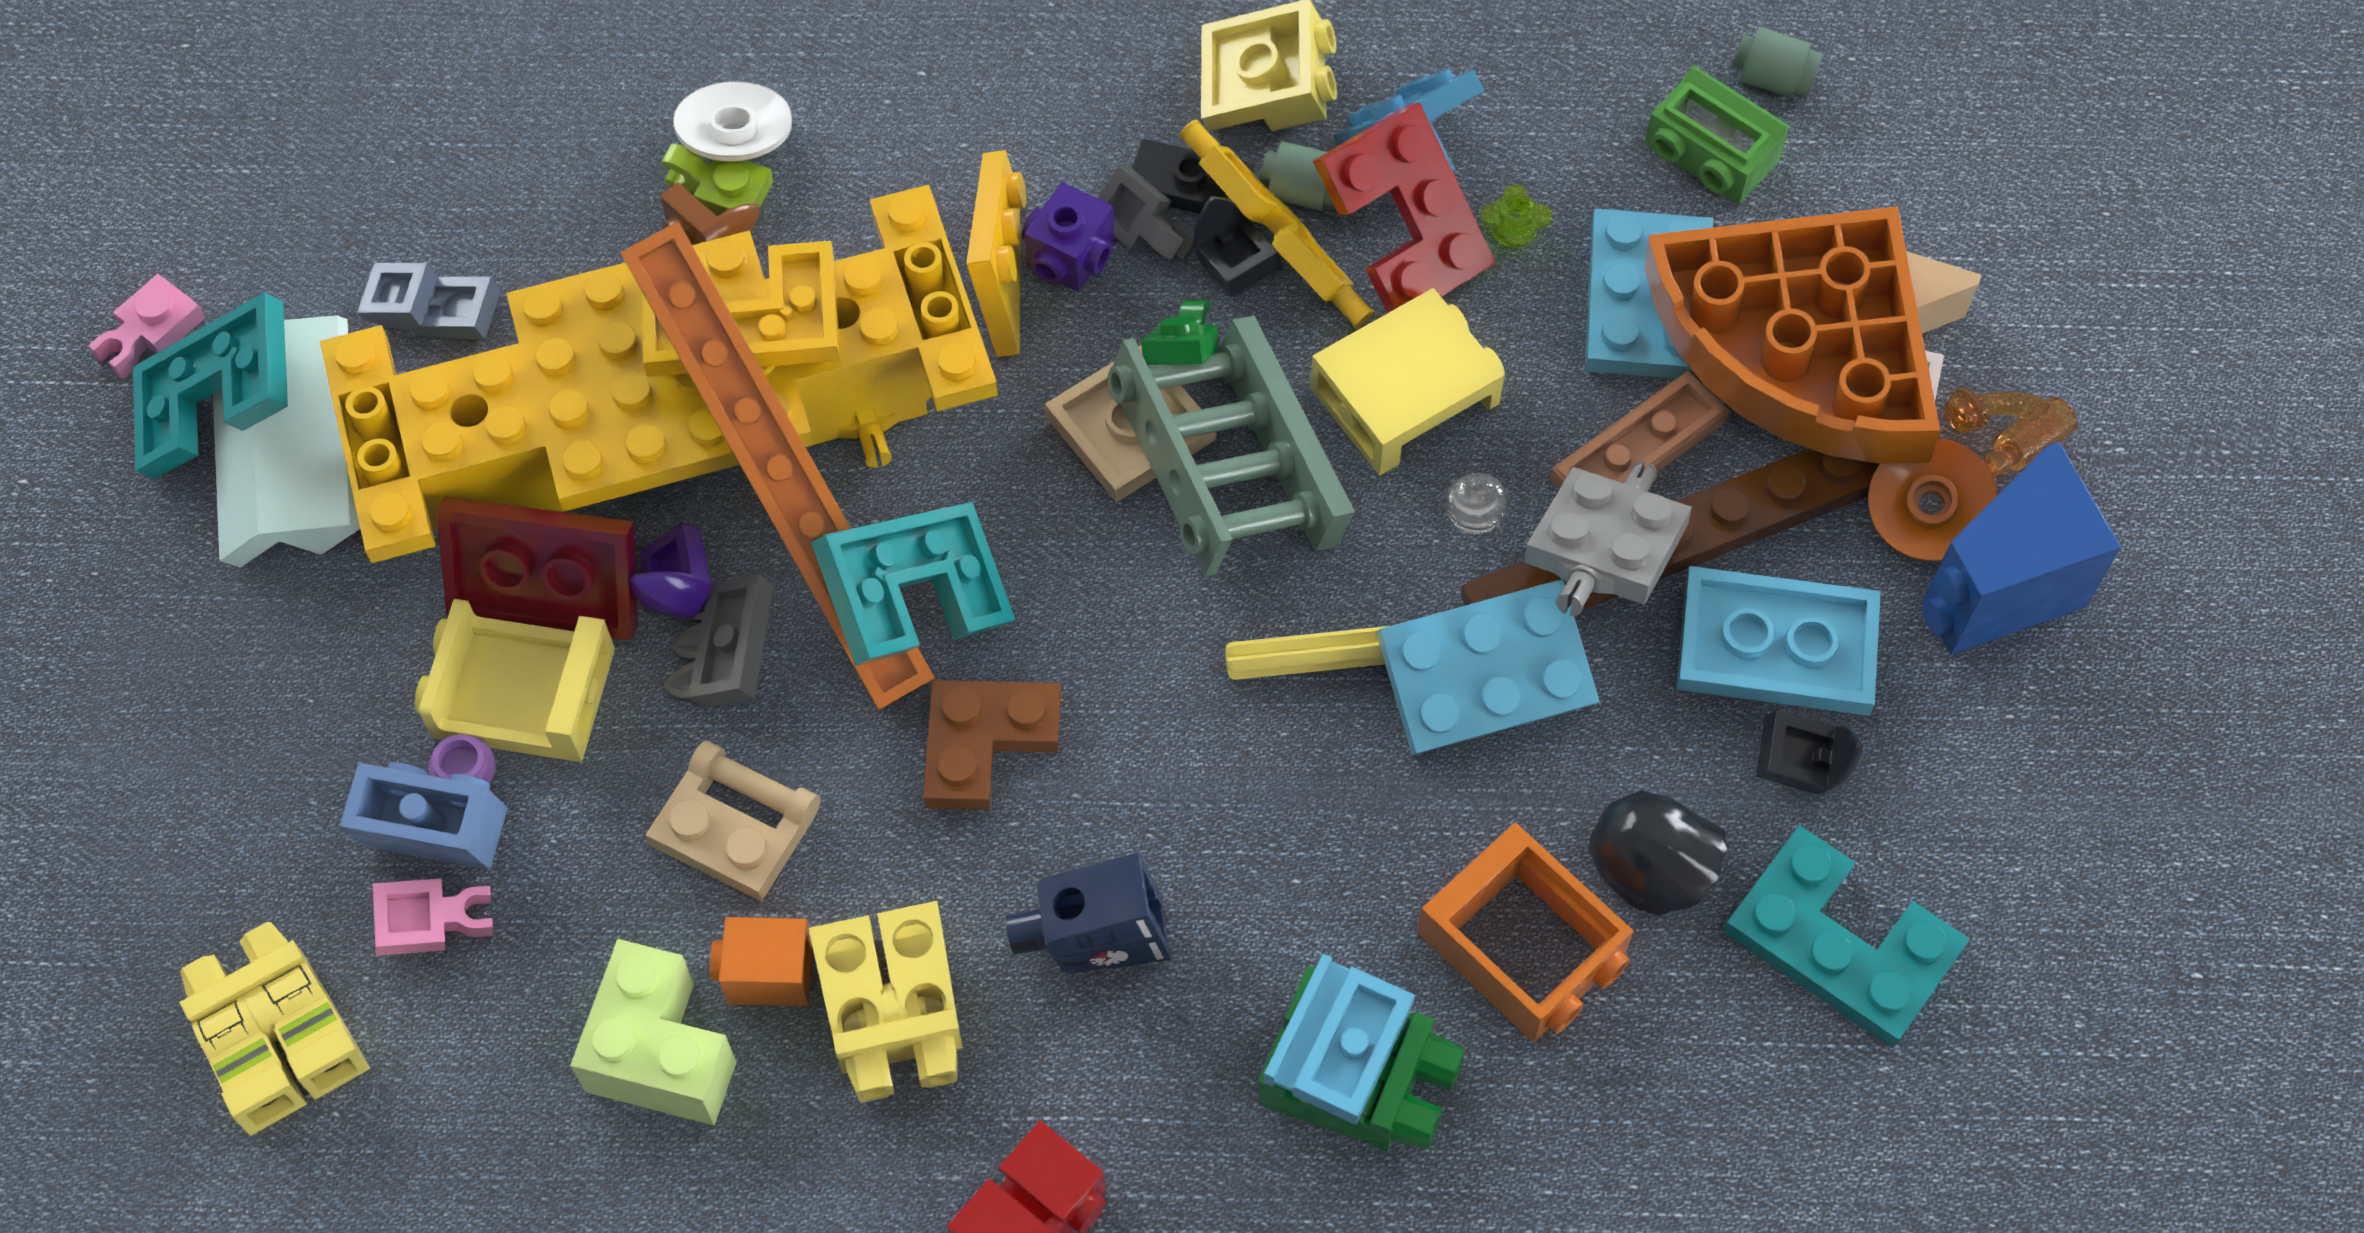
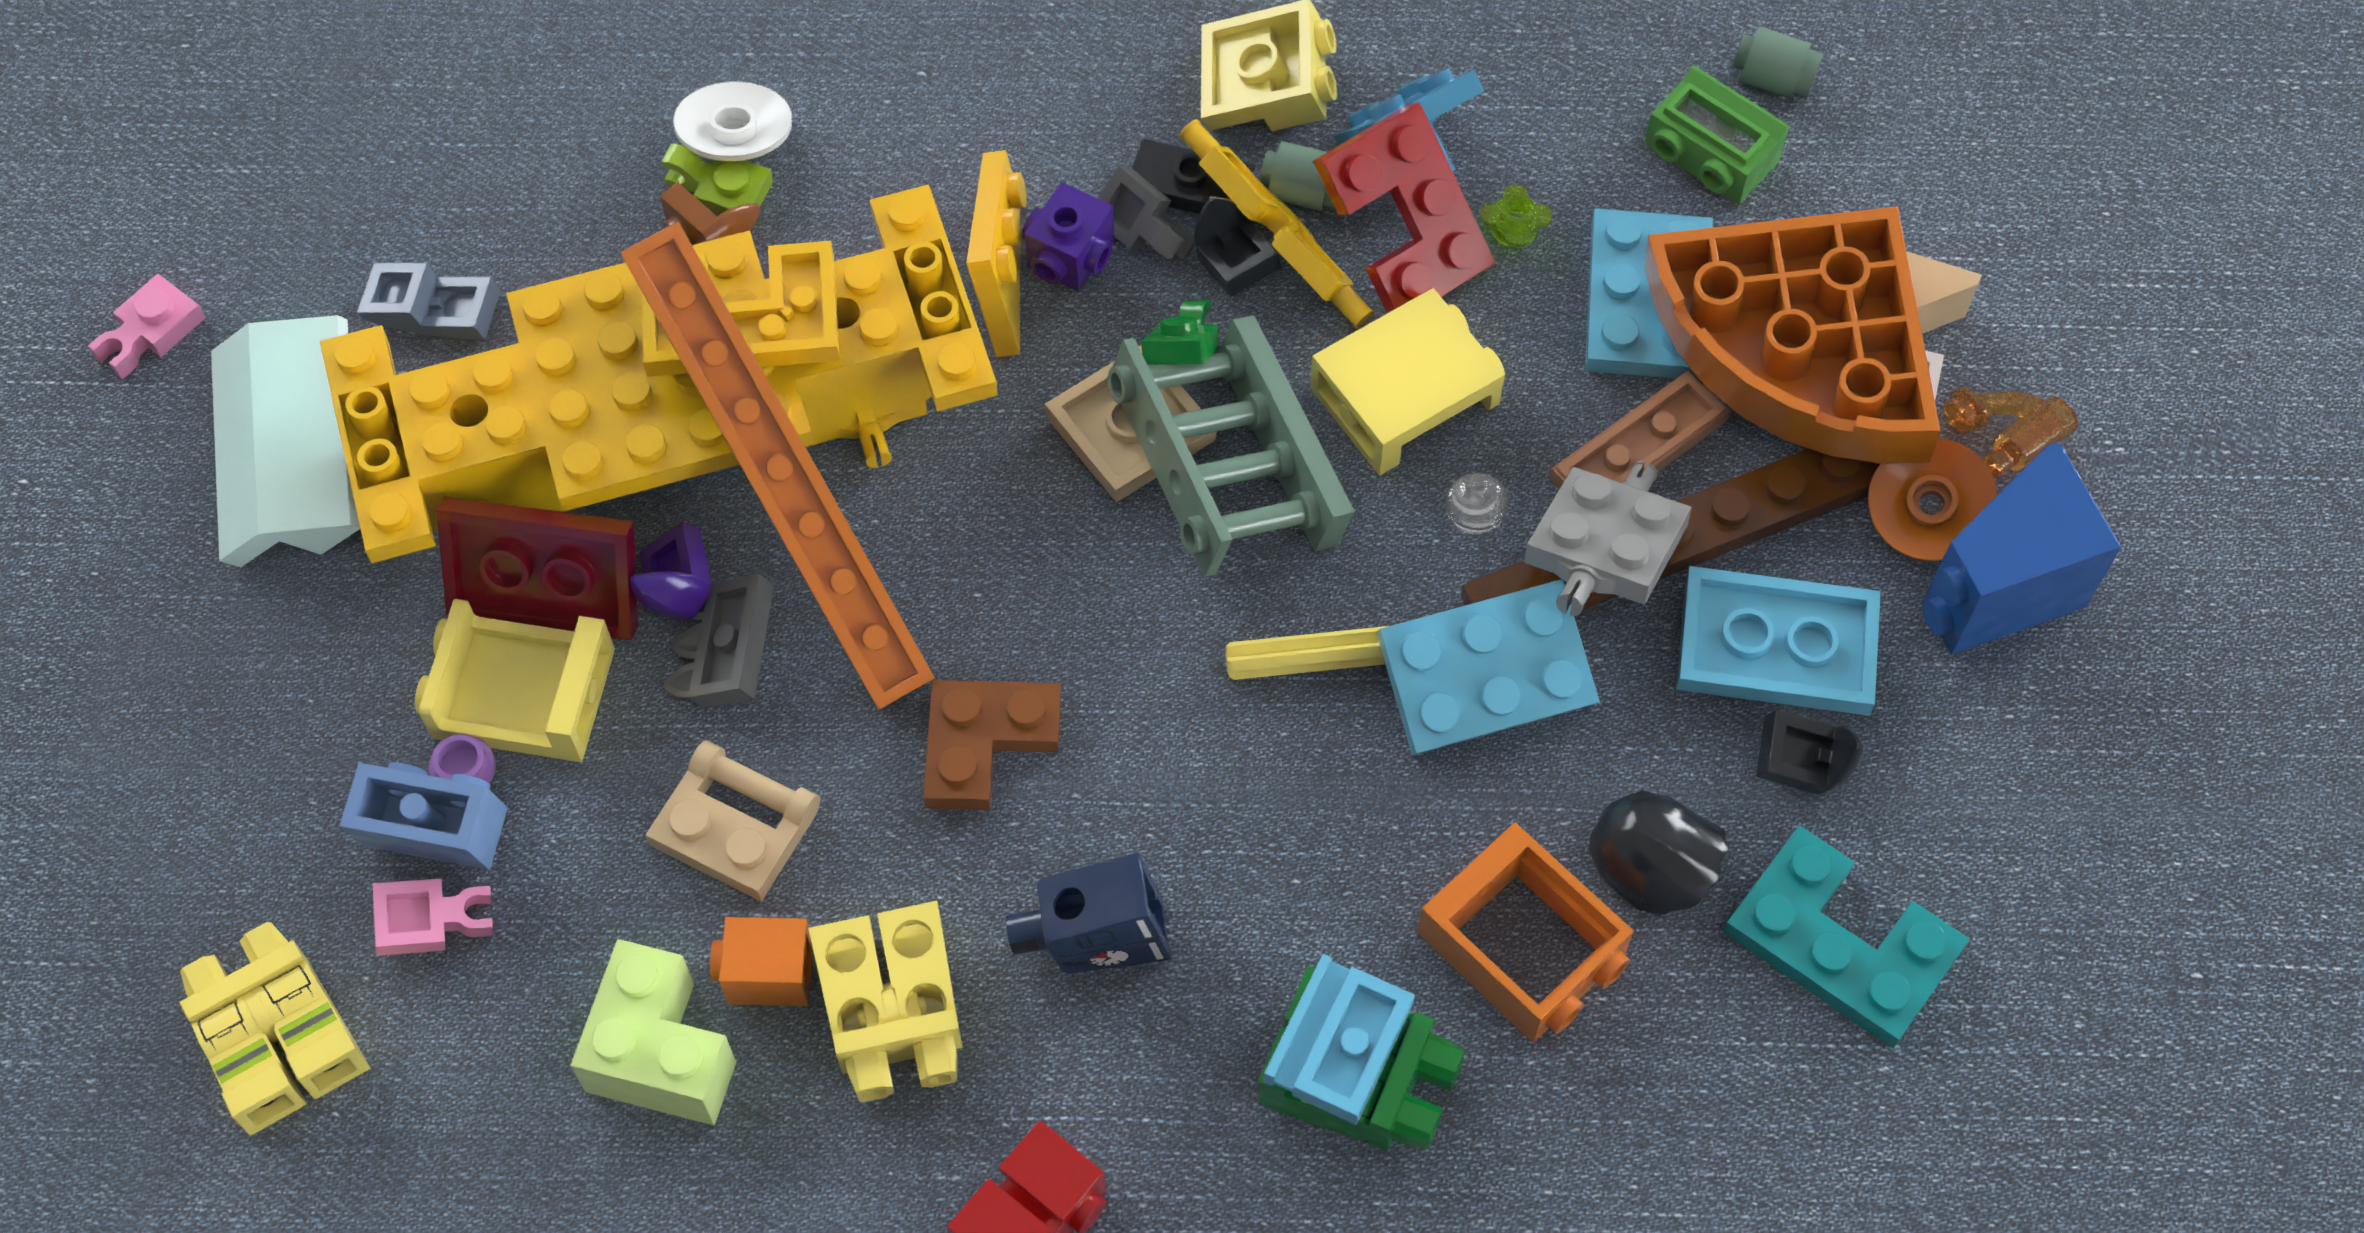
(233, 353): teal plate -> none
(873, 561): teal plate -> none

